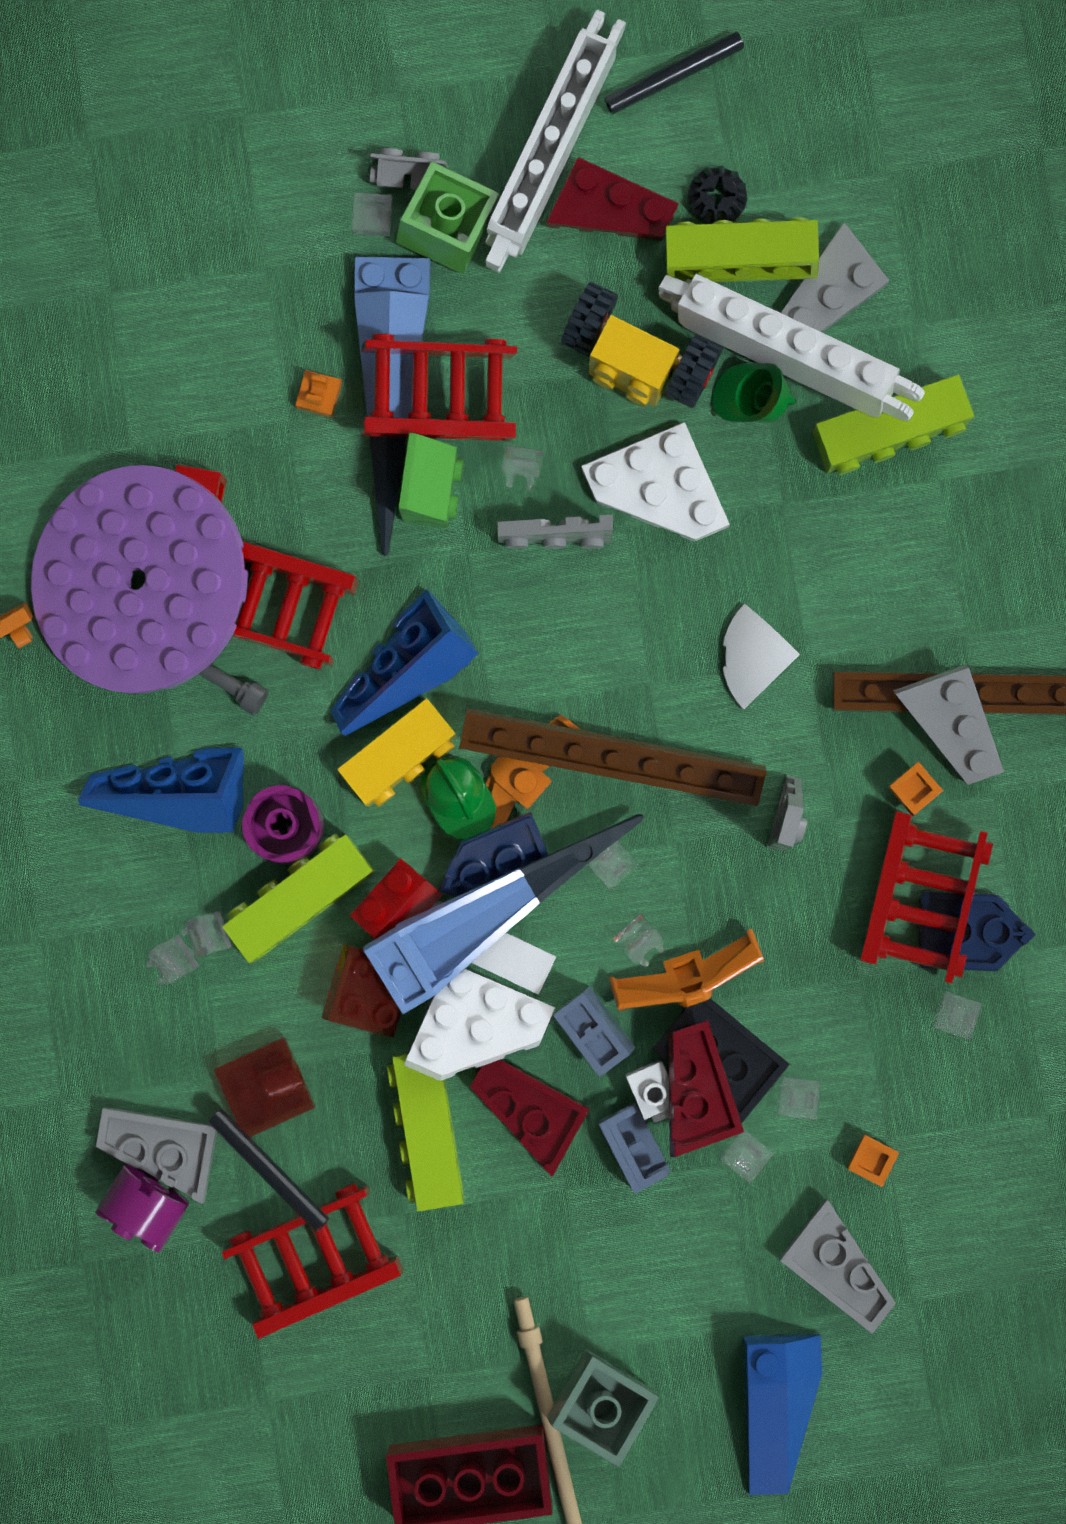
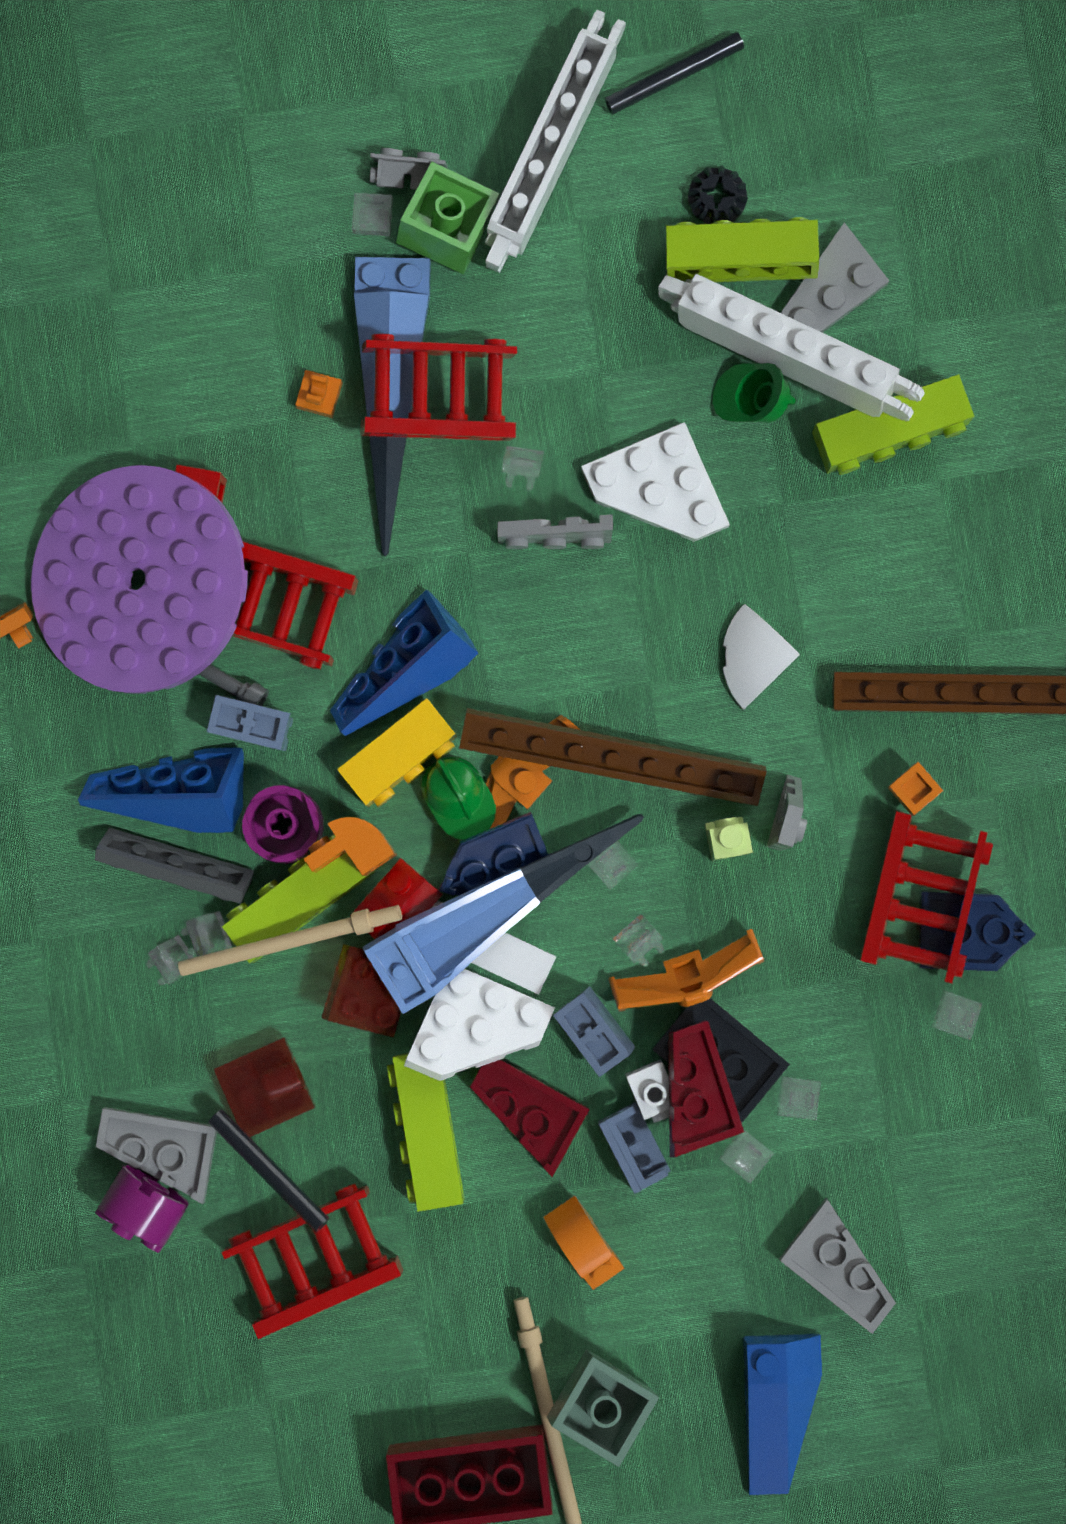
(174, 865): none -> dark grey plate
(250, 723): none -> sand blue hinge
(358, 838): none -> orange brick
(359, 922): none -> tan bar
(429, 482): bright green slope -> none
(583, 1243): none -> orange brick
(609, 203): dark red wing -> none
(633, 358): brick -> none
(728, 838): none -> yellowish green brick
(872, 1160): orange plate -> none
(955, 721): light grey wing -> none

